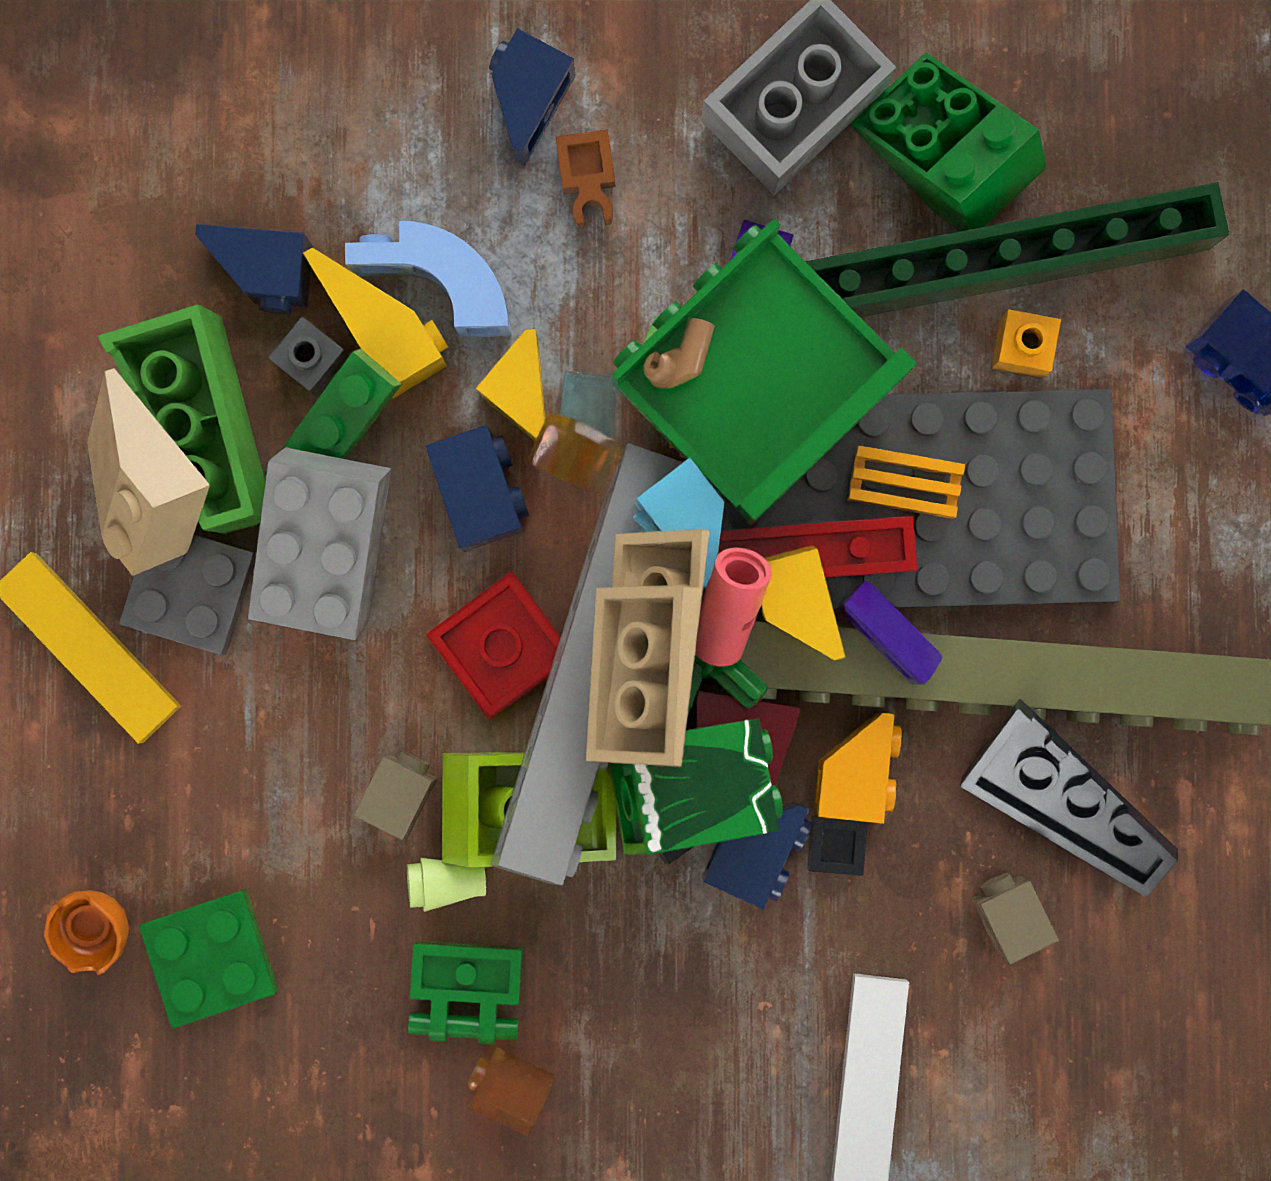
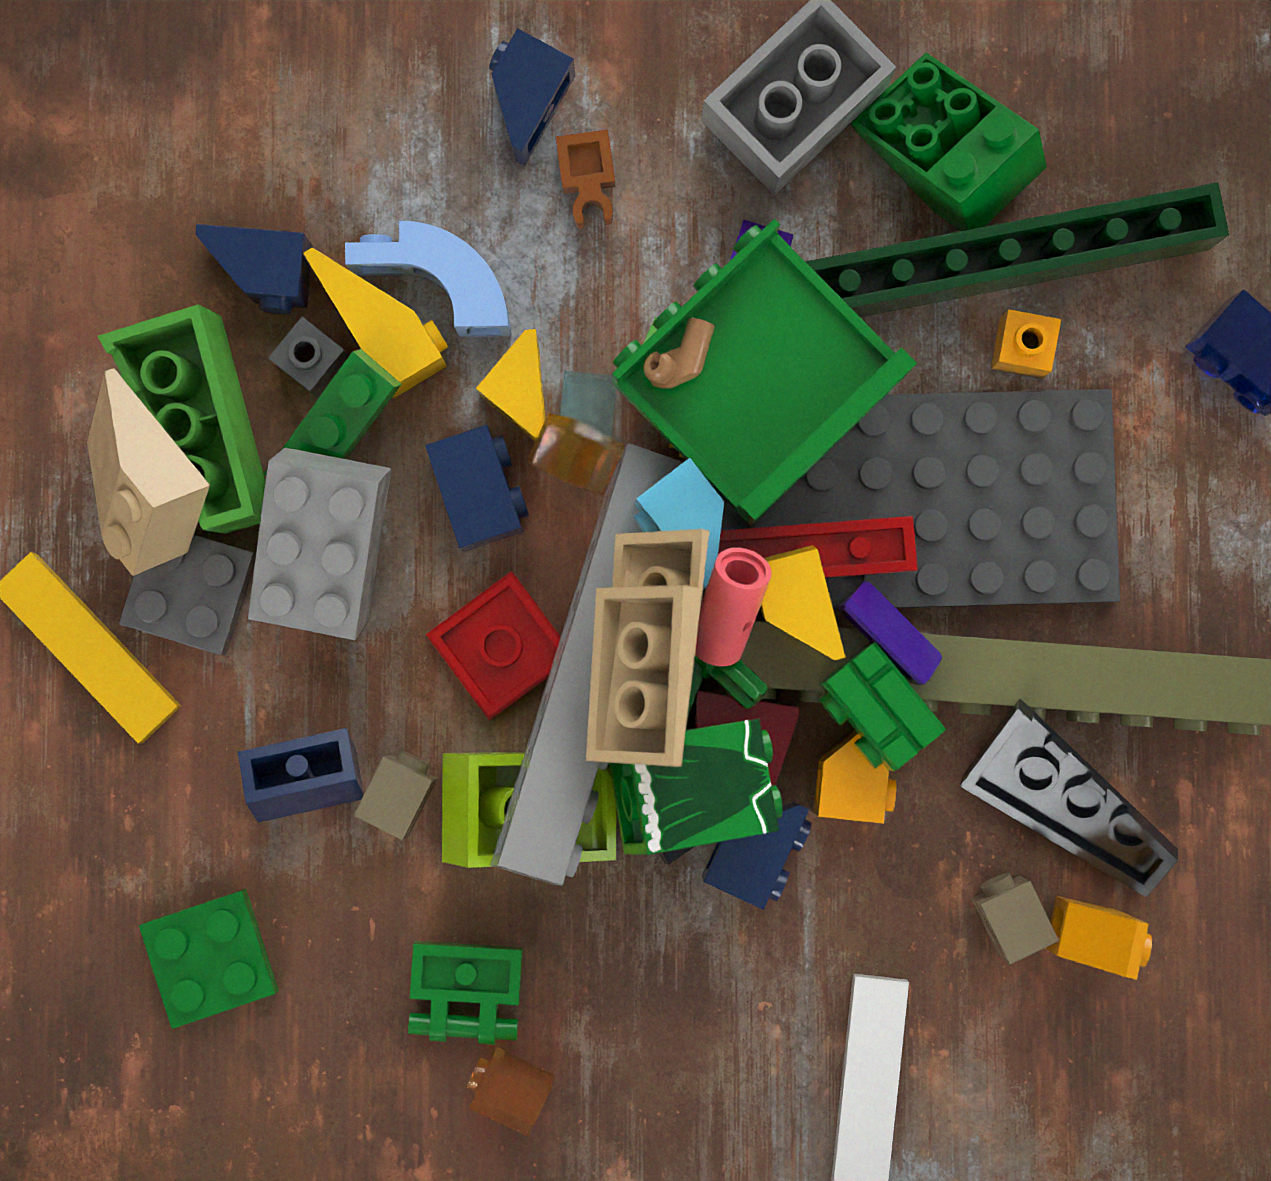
(86, 931): orange hair -> none
(301, 775): none -> dark blue brick
(439, 884): yellowish green cone -> none
(837, 846): black plate -> none
(880, 708): none -> green brick
(951, 489): light orange tile -> none
(1100, 937): none -> light orange slope

